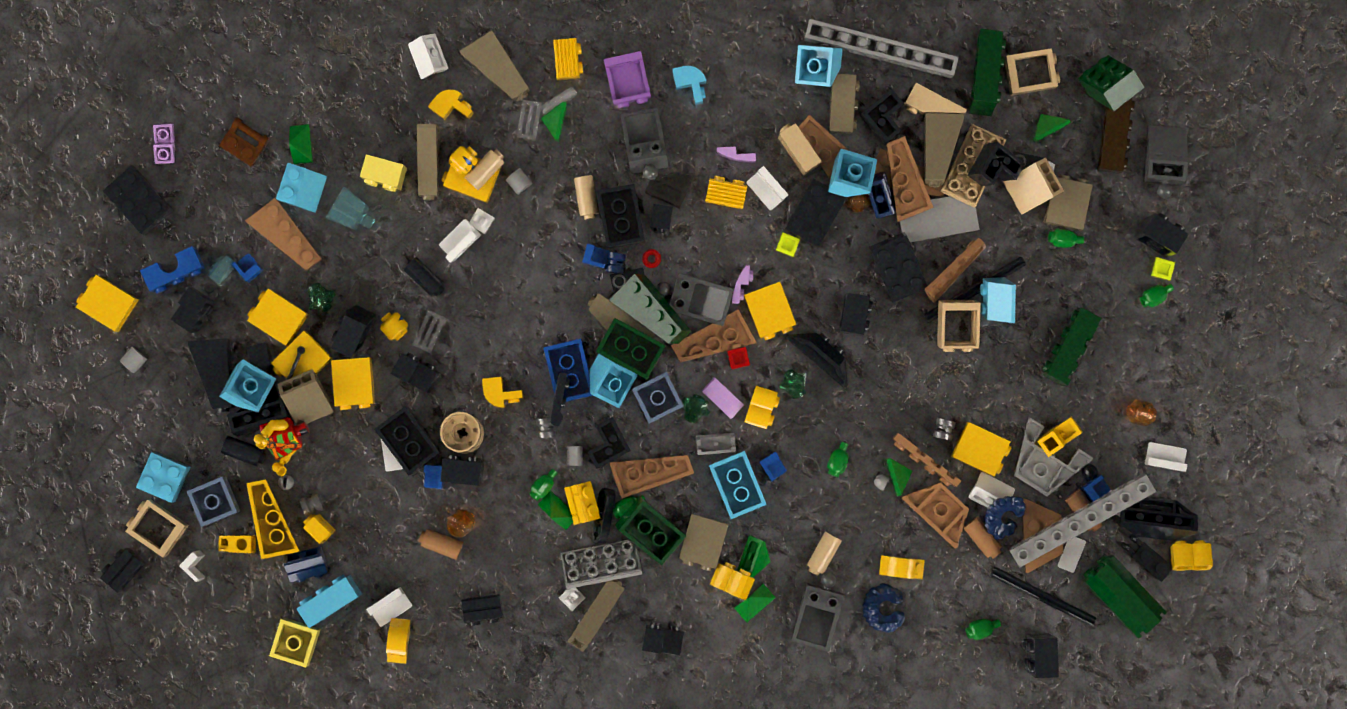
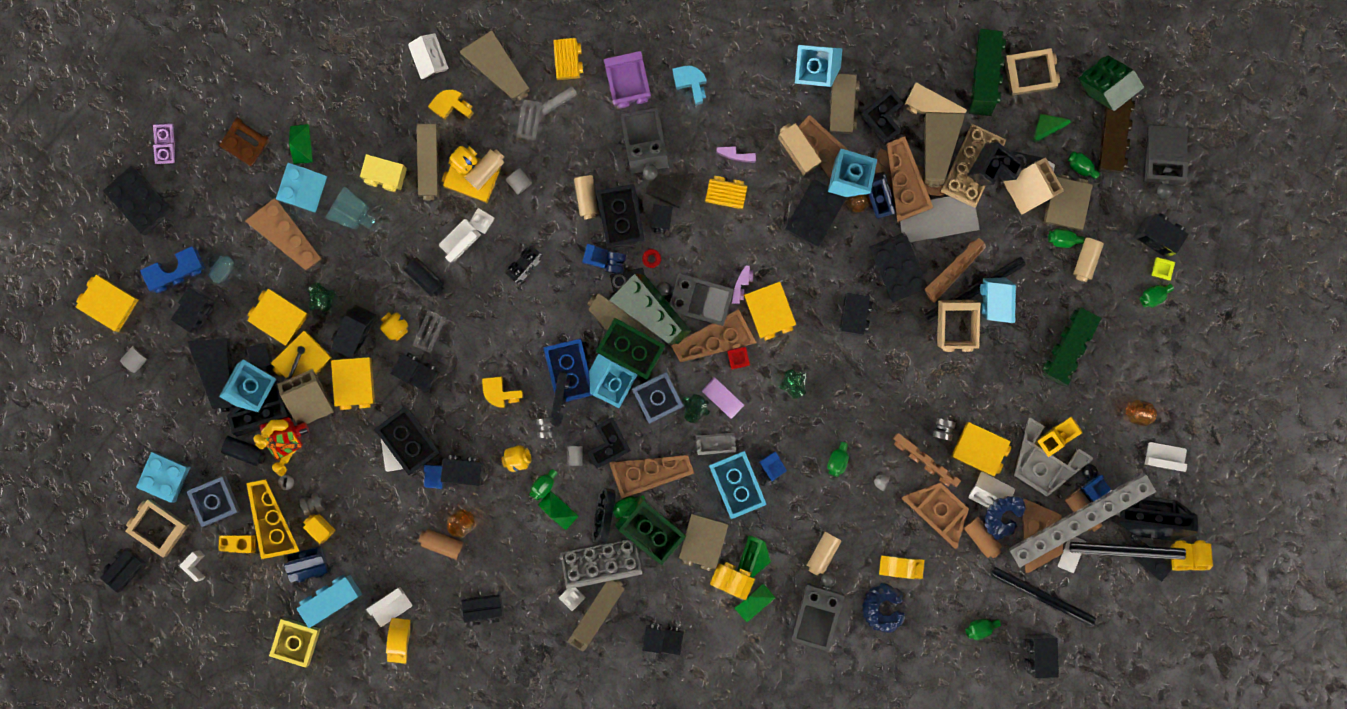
(248, 268): blue panel -> none
(458, 422): tan wheel -> none
(516, 458): none -> yellow head
(517, 269): none -> black hinge
(555, 119): green slope -> none
(582, 502): yellow brick -> none
(761, 407): yellow brick -> none
(767, 188): white panel -> none
(787, 244): neon yellow tile -> none
(822, 354): black wedge -> none
(881, 48): light grey brick -> none
(899, 475): green slope -> none
(1082, 164): none -> green plant
(1088, 259): none -> tan brick
(1124, 595): dark green brick -> none
(1127, 550): none -> black axle

